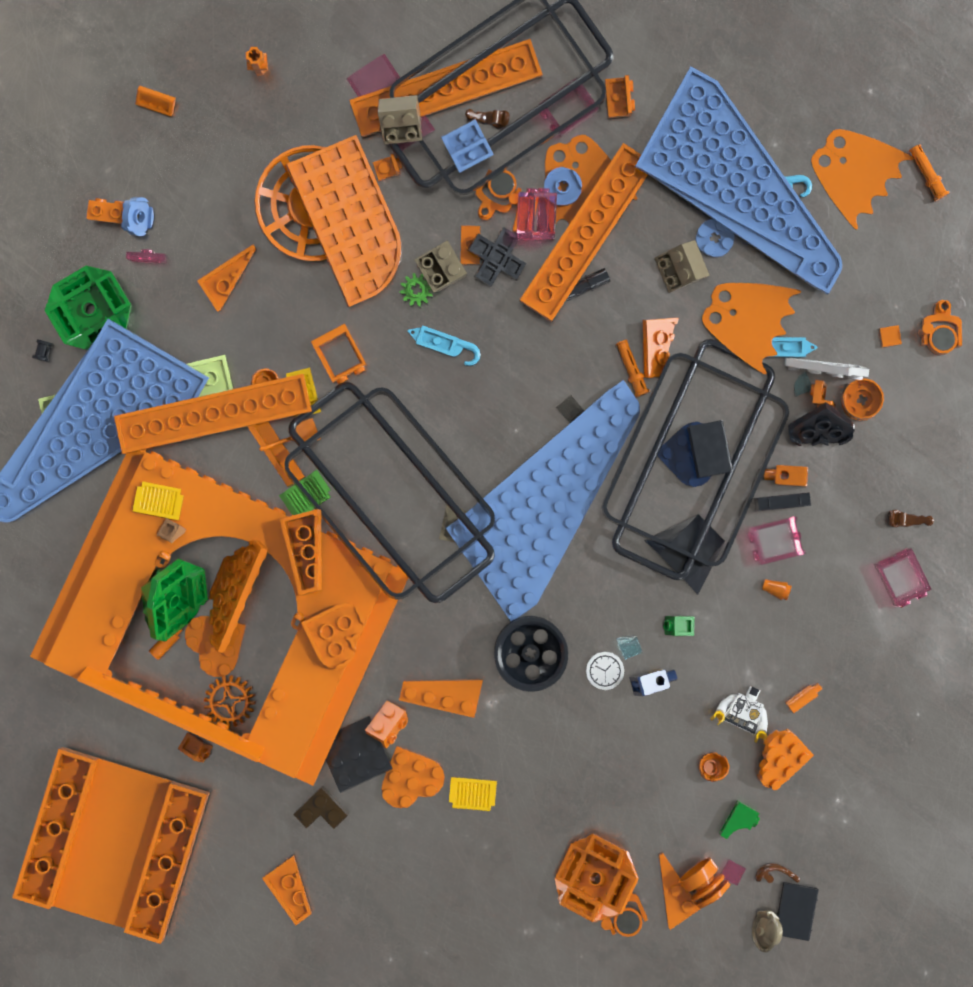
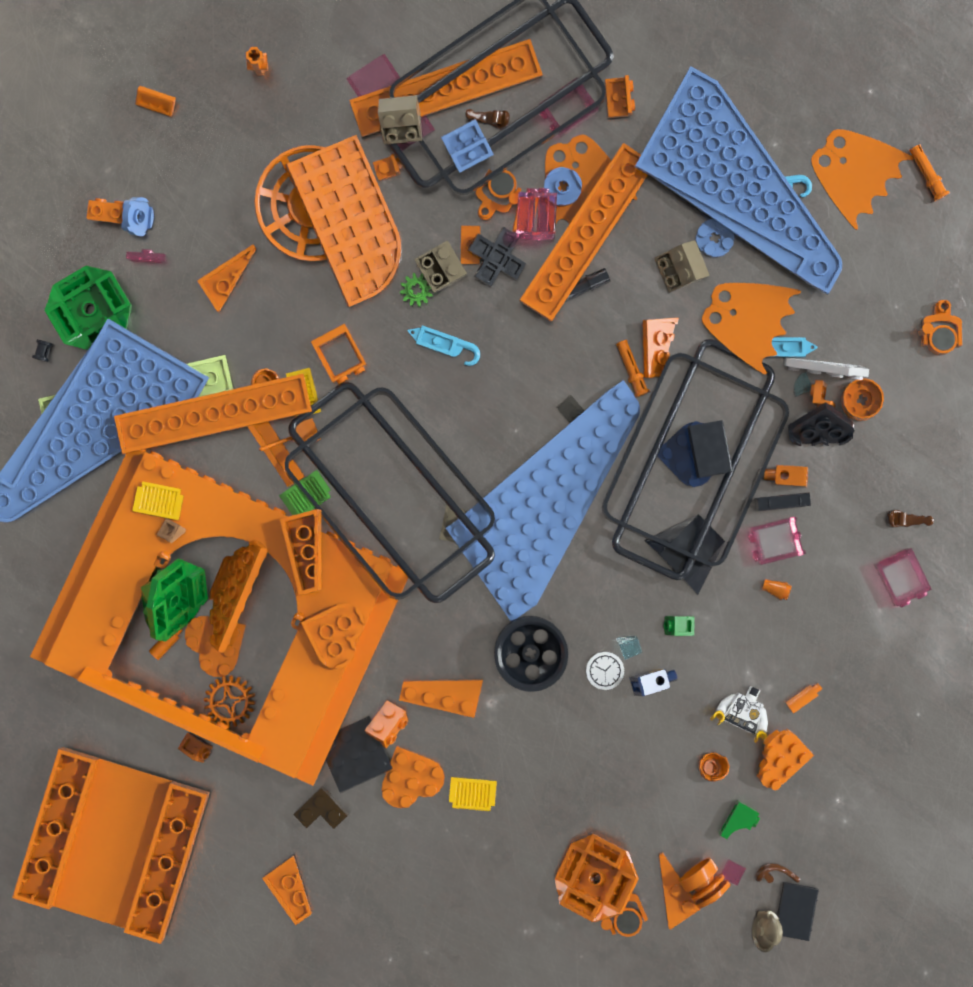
(890, 336): orange tile -> none

